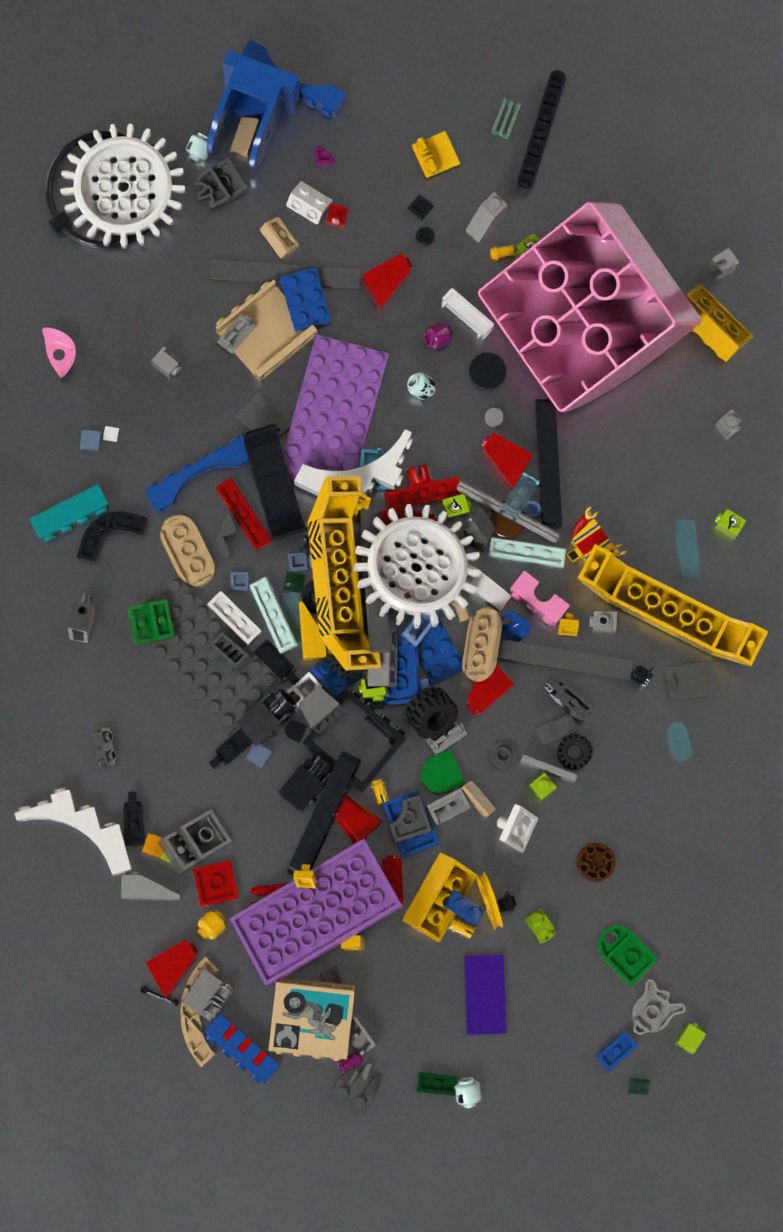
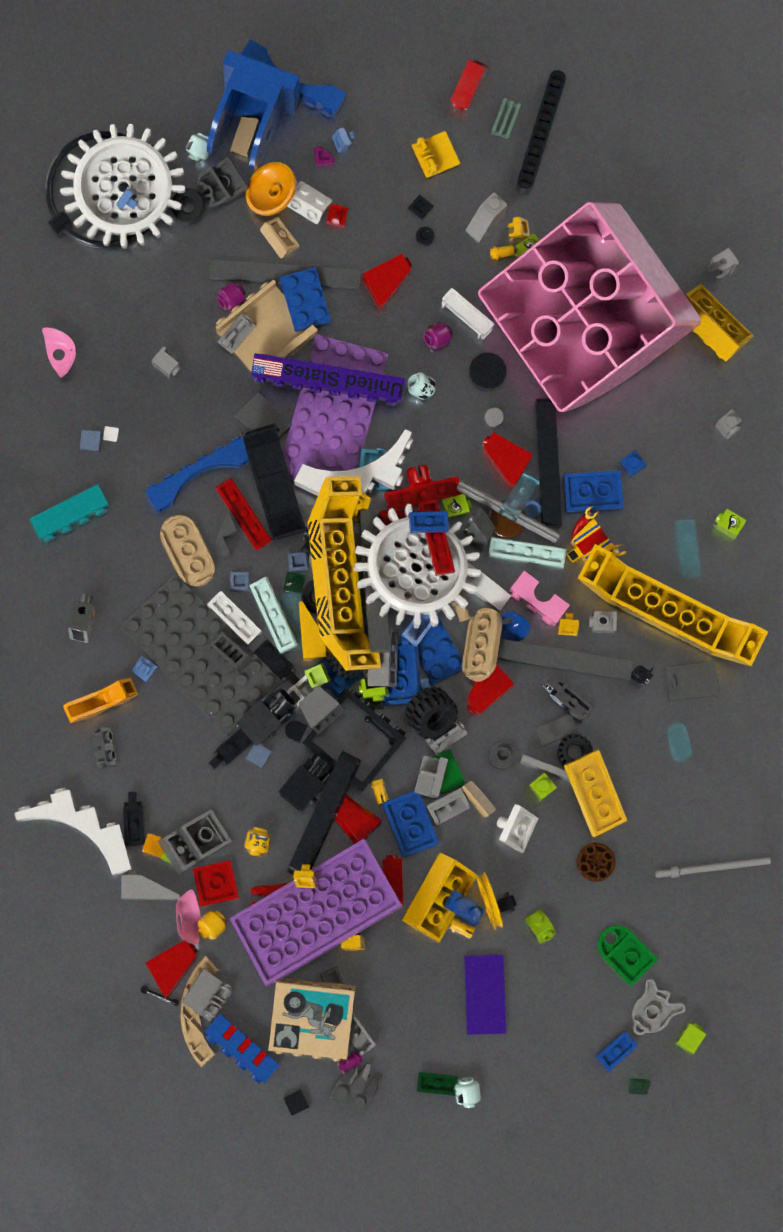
(101, 700): none -> light orange arch
(103, 526): black plate -> none
(126, 199): none -> medium blue tile
(144, 669): none -> medium blue tile
(150, 622): green slope -> none
(189, 911): none -> bright pink piece
(198, 209): none -> black tyre
(231, 296): none -> magenta head
(258, 841): none -> yellow head
(271, 188): none -> light orange dish
(296, 1102): none -> black tile
(317, 675): none -> lime tile
(327, 378): none -> dark purple brick
(342, 139): none -> medium blue tile
(412, 820): dark grey tile -> none
(428, 522): none -> blue plate
(430, 776): none -> light grey panel
(437, 543): none -> red tile
(469, 84): none -> red slope
(520, 227): none -> yellow tile
(593, 489): none -> blue plate
(595, 793): none -> yellow plate
(633, 463): none -> blue plate
(674, 871): none -> light grey bar

